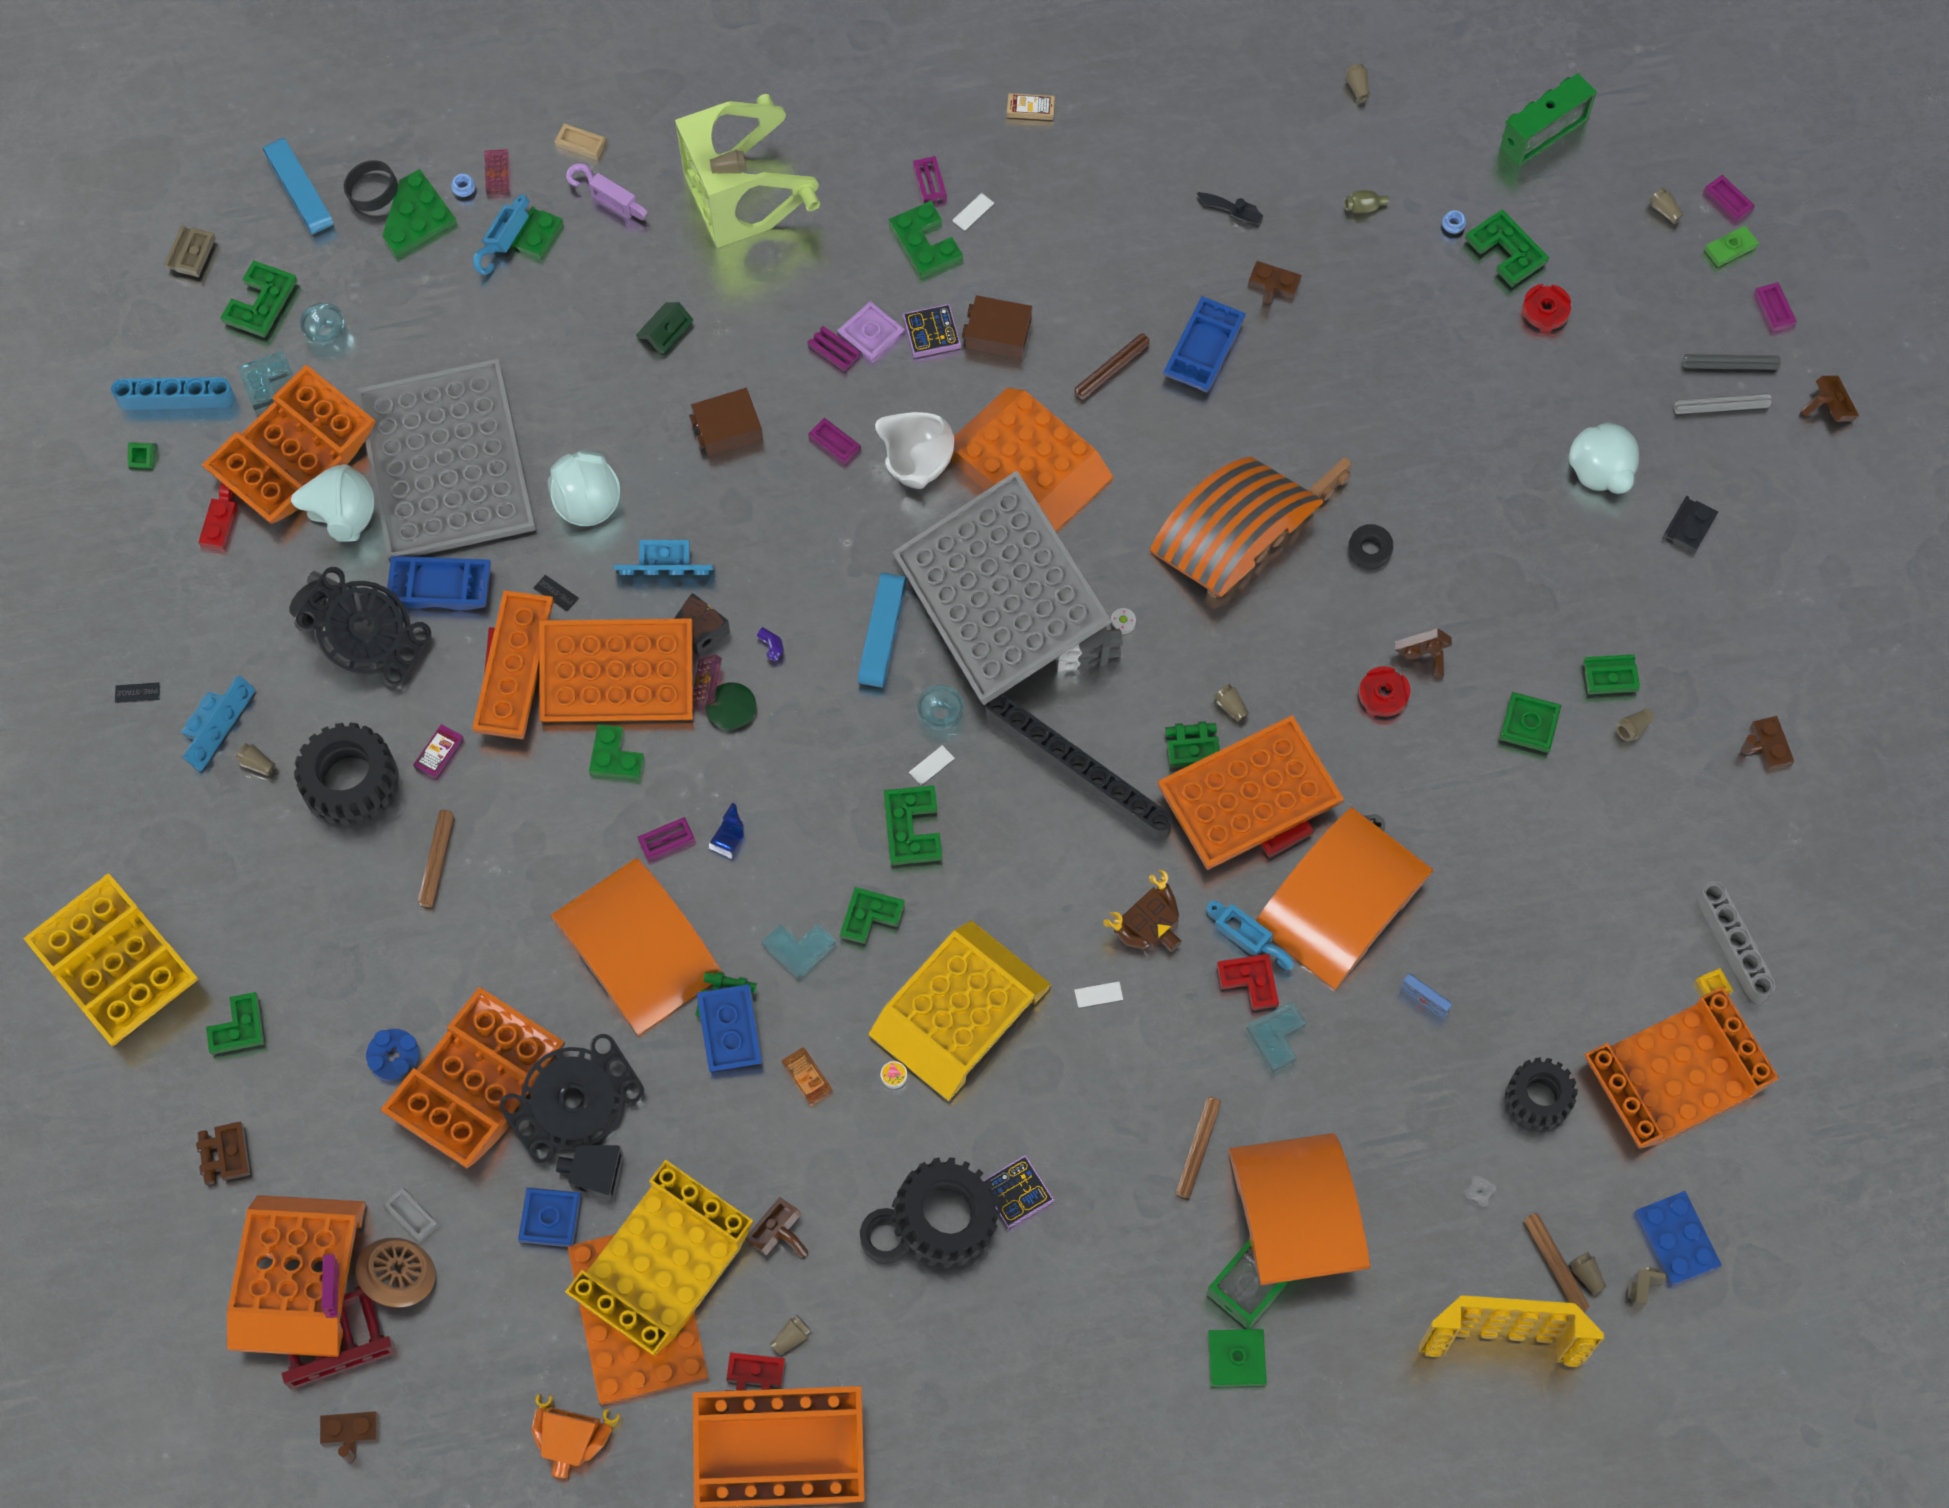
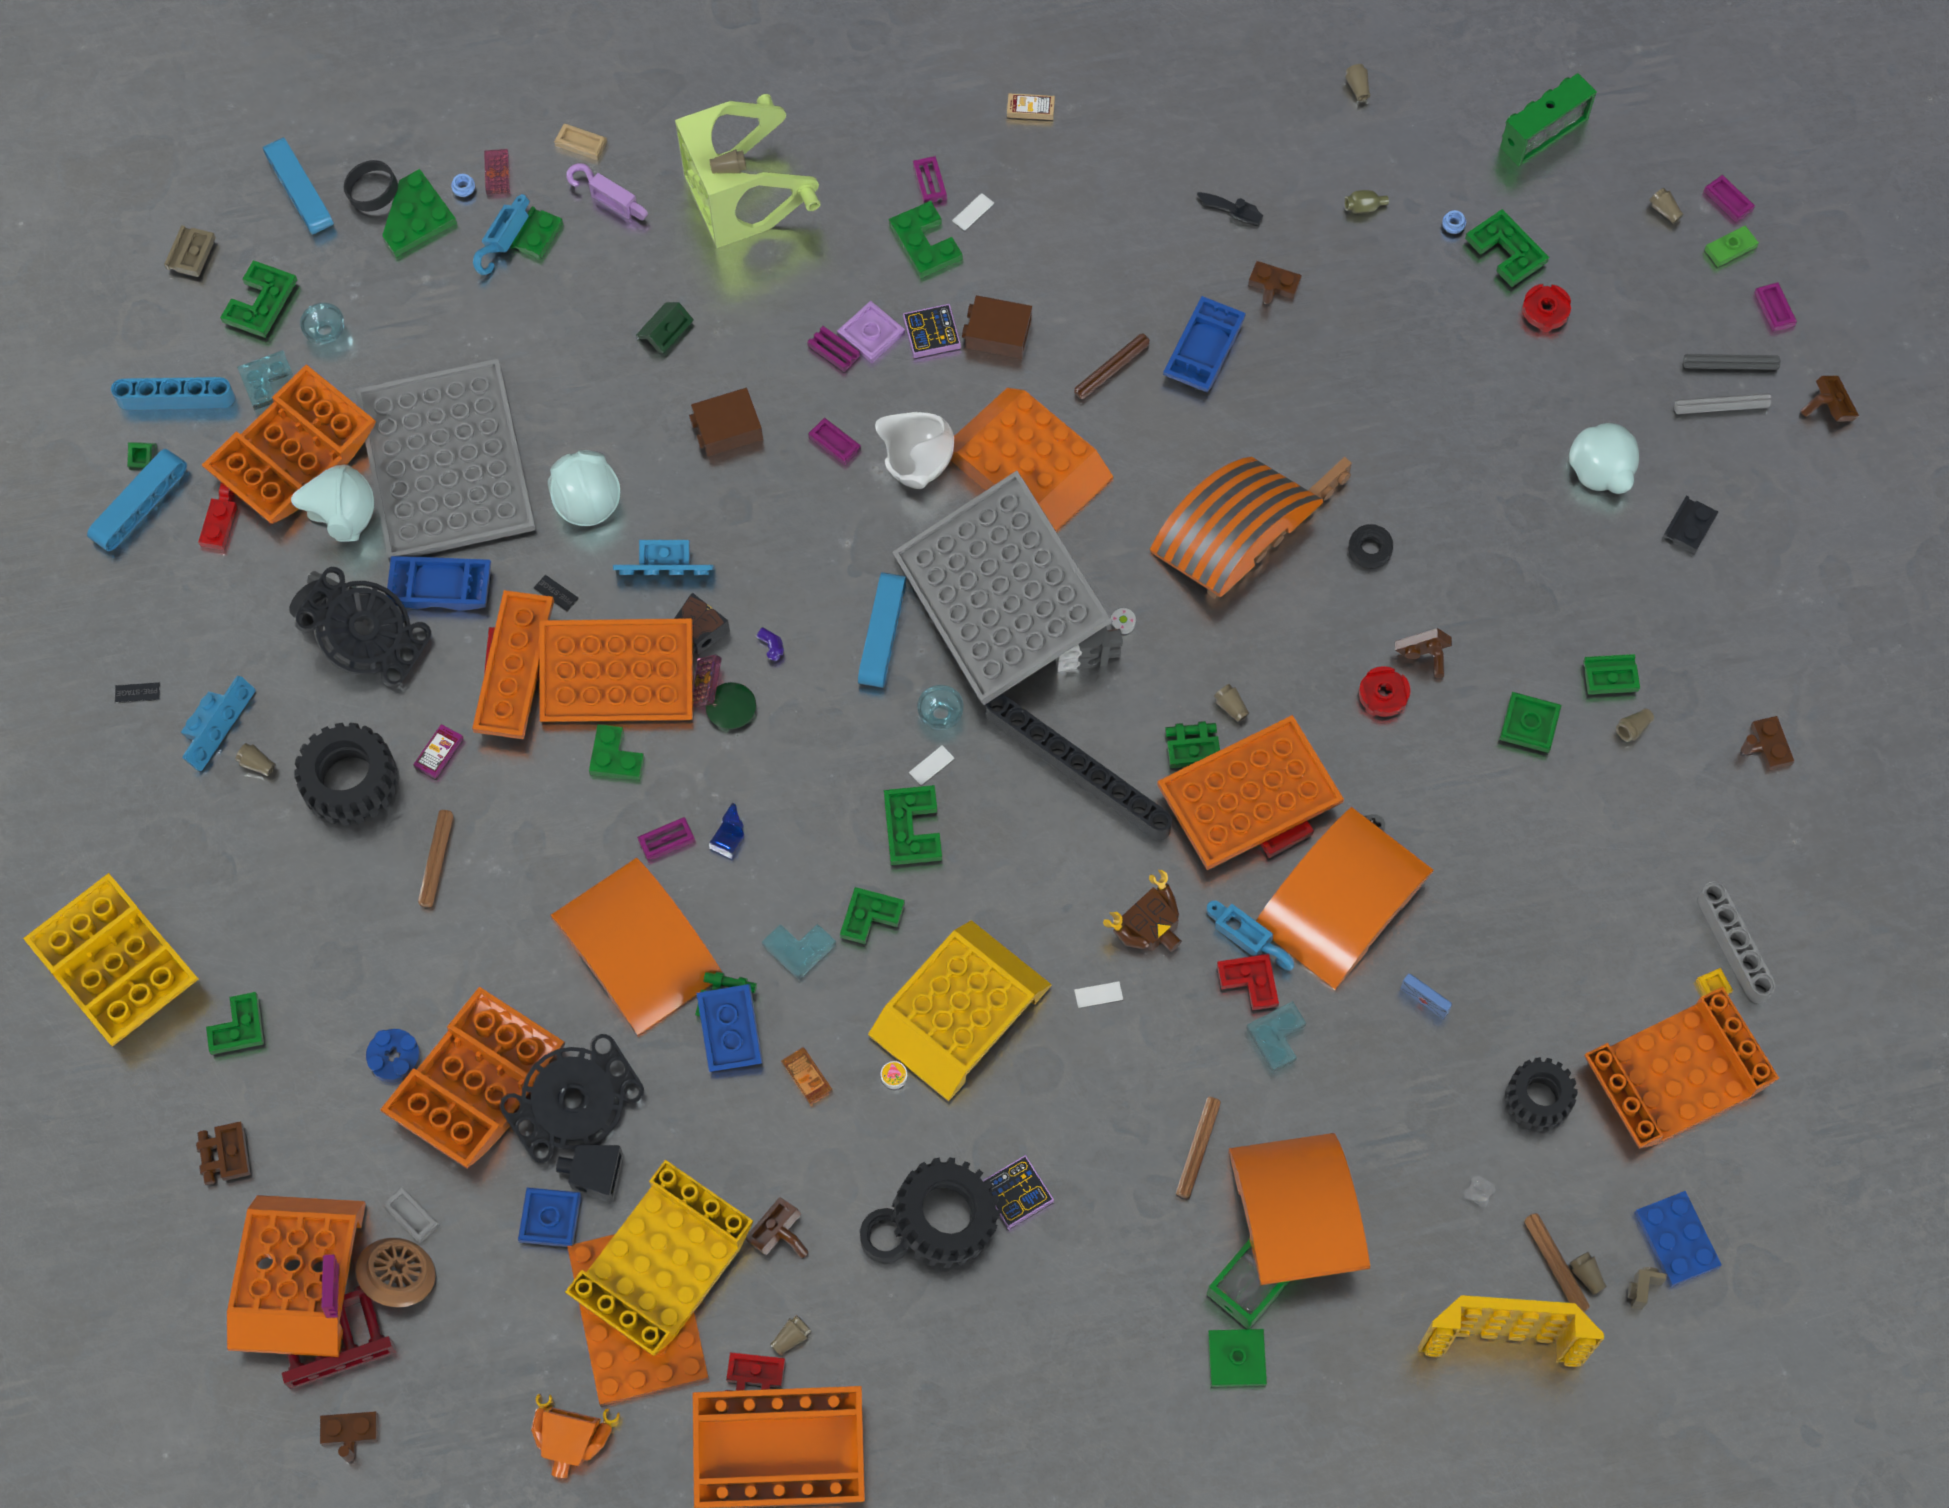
(137, 500): none -> dark azure beam

